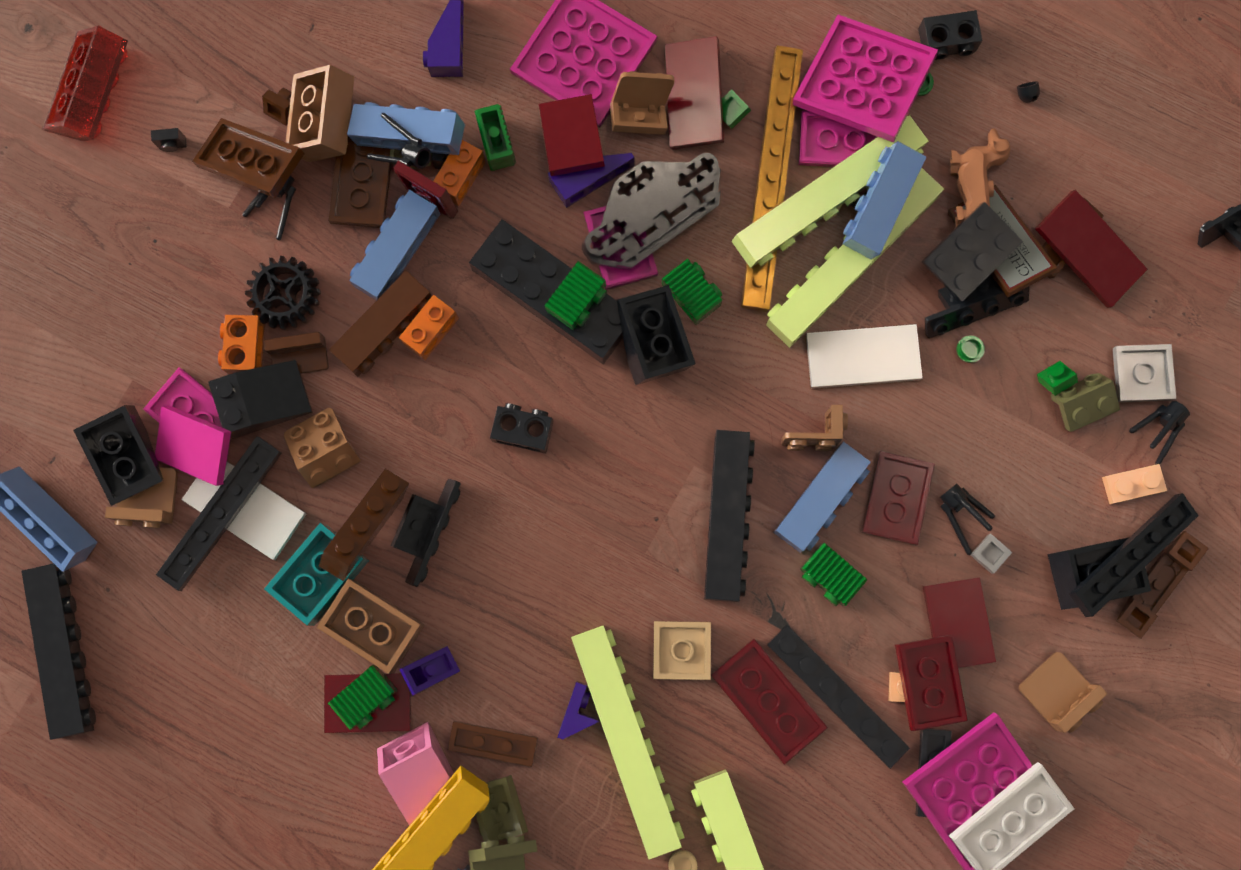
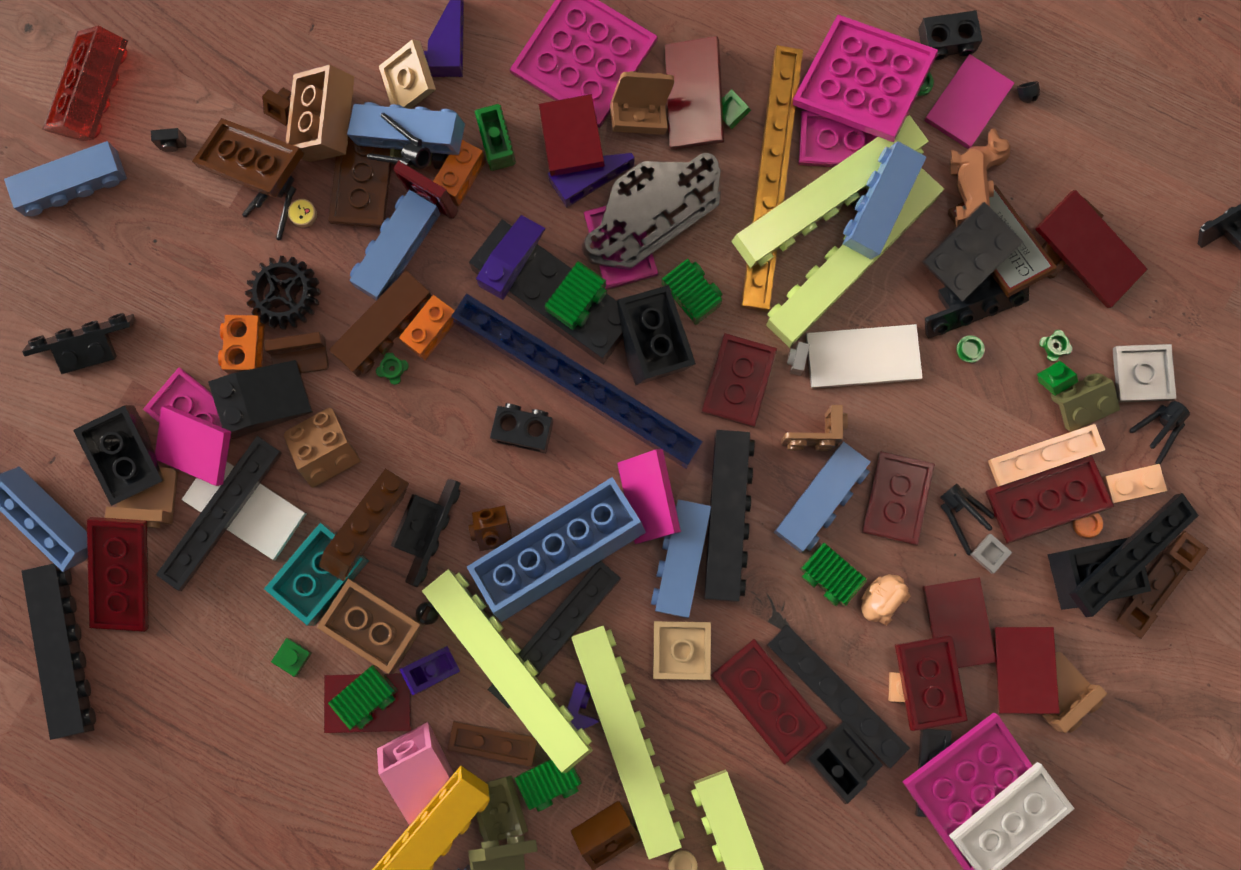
(65, 179): none -> medium blue brick
(83, 346): none -> black bracket
(117, 574): none -> dark red tile
(291, 657): none -> green plate
(302, 213): none -> light yellow tile
(384, 368): none -> green plate
(407, 76): none -> tan plate
(432, 615): none -> black hinge
(490, 528): none -> reddish brown brick
(507, 671): none -> yellowish green brick
(509, 257): none -> dark purple slope
(545, 783): none -> green brick
(556, 549): none -> medium blue brick
(566, 619): none -> black plate
(576, 381): none -> clear blue brick
(605, 835): none -> reddish brown panel
(650, 494): none -> dark pink tile
(682, 560): none -> medium blue brick
(739, 380): none -> dark red tile
(797, 358): none -> light grey plate
(843, 762): none -> black brick
(884, 598): none -> light nougat piece
(969, 101): none -> dark pink tile
(1026, 670): none -> dark red tile
(1046, 455): none -> light nougat plate
(1049, 499): none -> dark red tile
(1059, 338): none -> plate
(1088, 526): none -> orange tile

